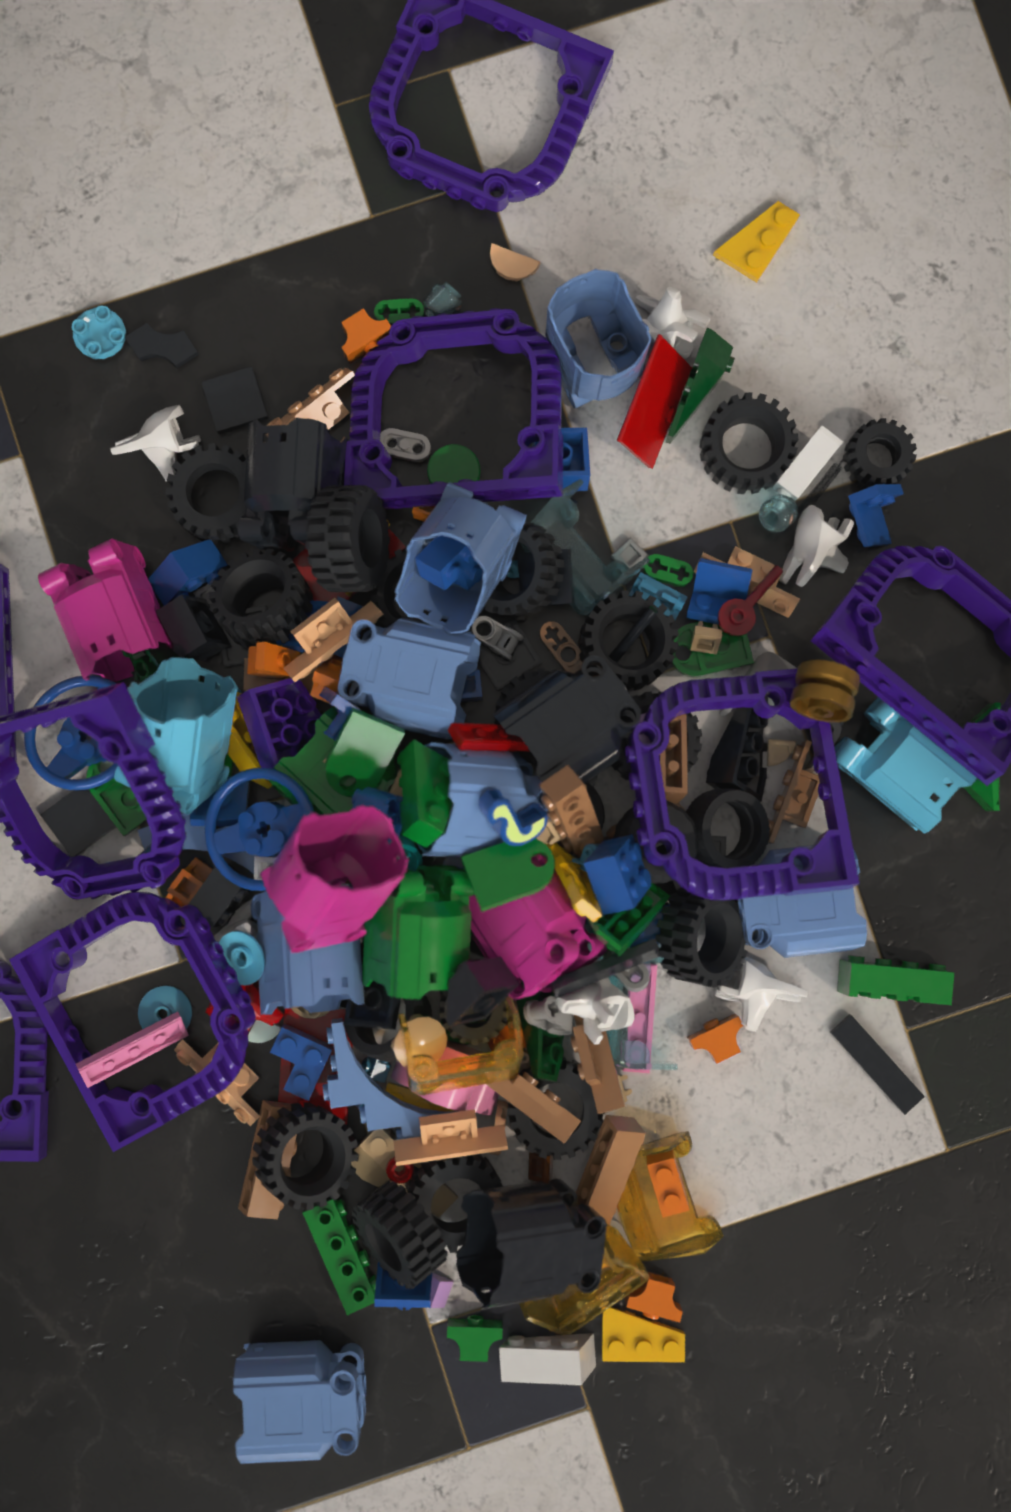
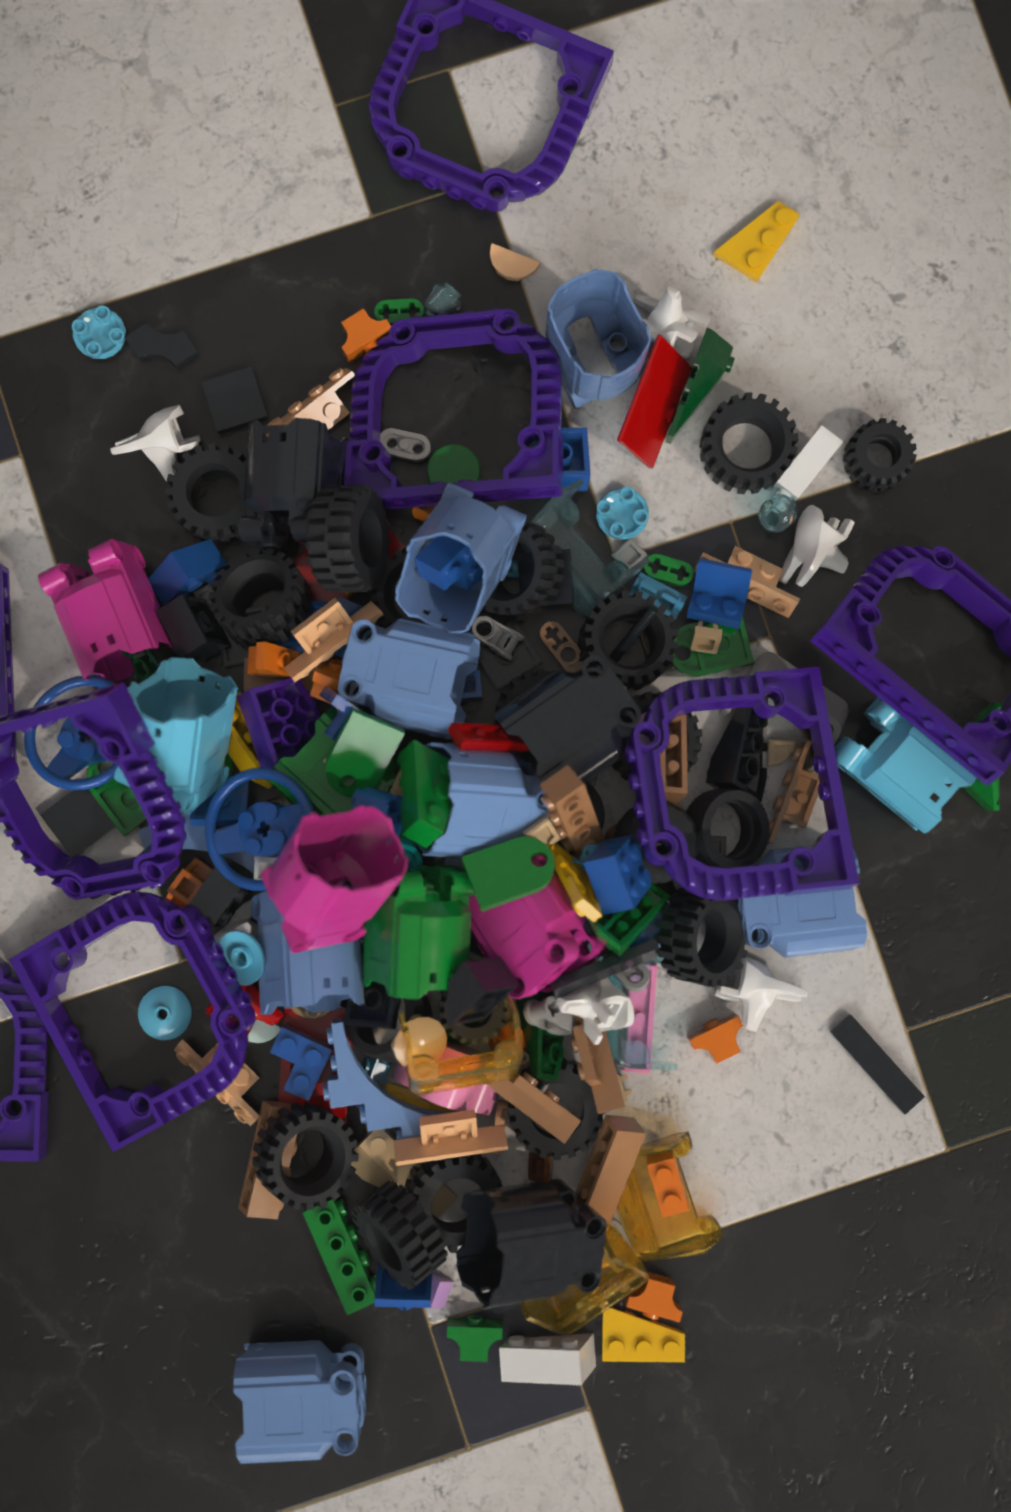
(132, 1049): bright pink tile -> none
(399, 1176): red plate -> none
(512, 828): blue animal -> none
(622, 513): none -> medium azure dish
(738, 615): dark red piece -> none
(822, 488): black piece -> none
(825, 691): pearl gold wheel -> none
(869, 517): blue bracket -> none
(895, 981): green wedge -> none

